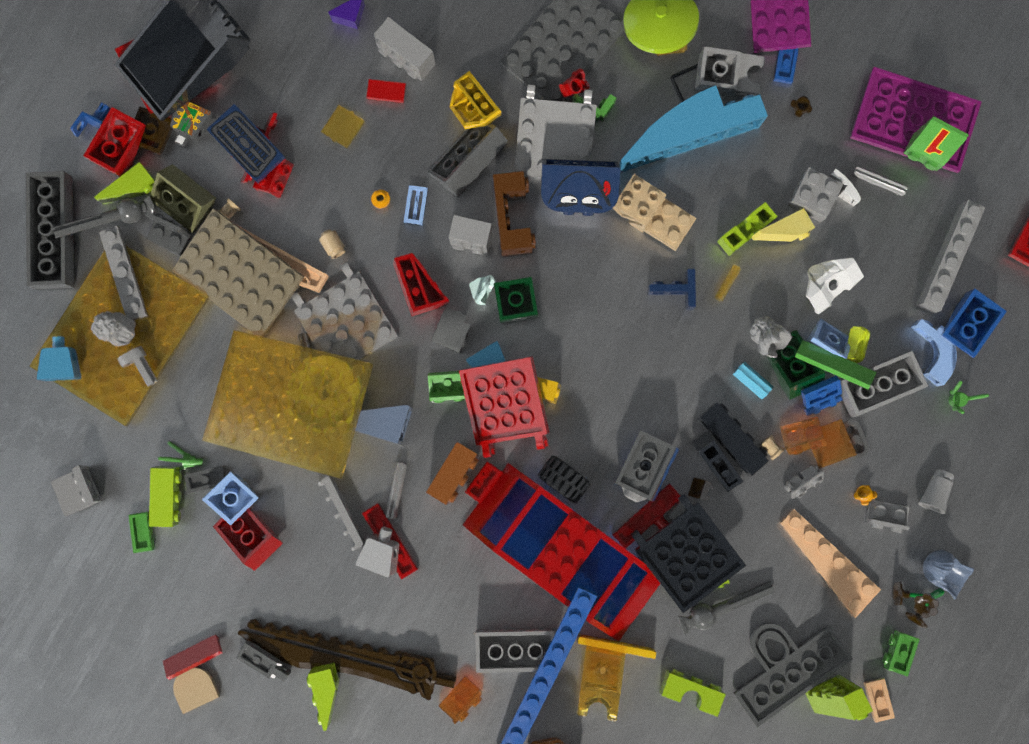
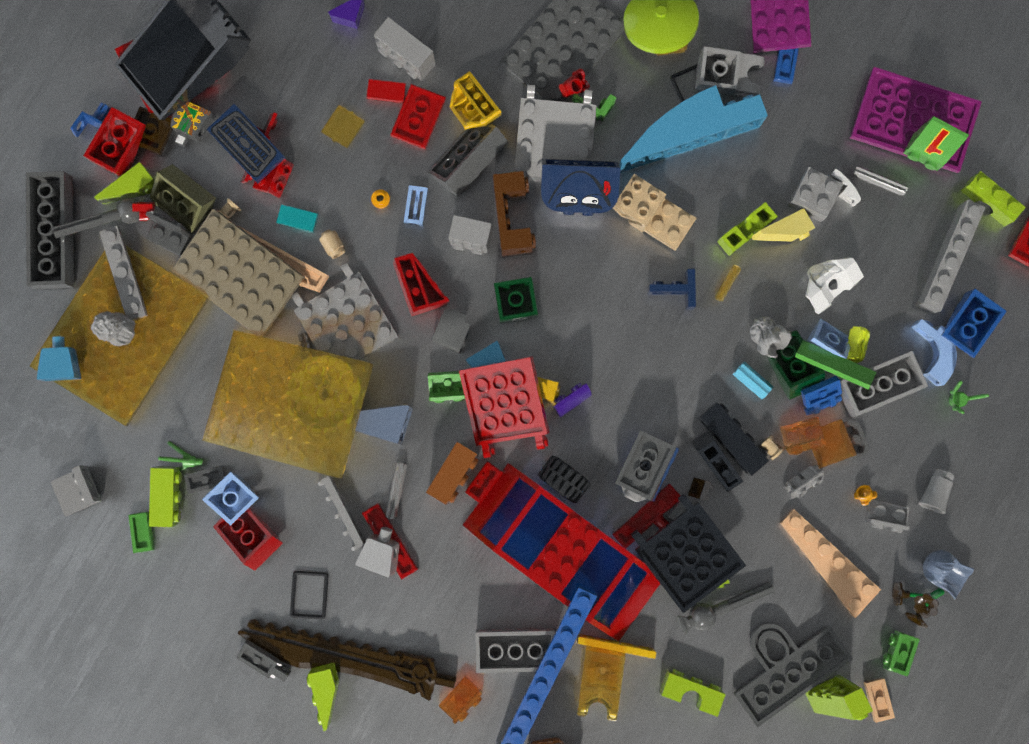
(137, 356): light grey piece -> none
(143, 208): none -> red tile
(192, 657): red tile -> none
(194, 689): tan tile -> none
(297, 218): none -> teal tile
(324, 595): none -> black piece
(418, 116): none -> red tile
(481, 288): light aqua piece -> none
(567, 403): none -> dark purple slope
(801, 101): dark brown plate -> none
(1004, 206): none -> lime arch

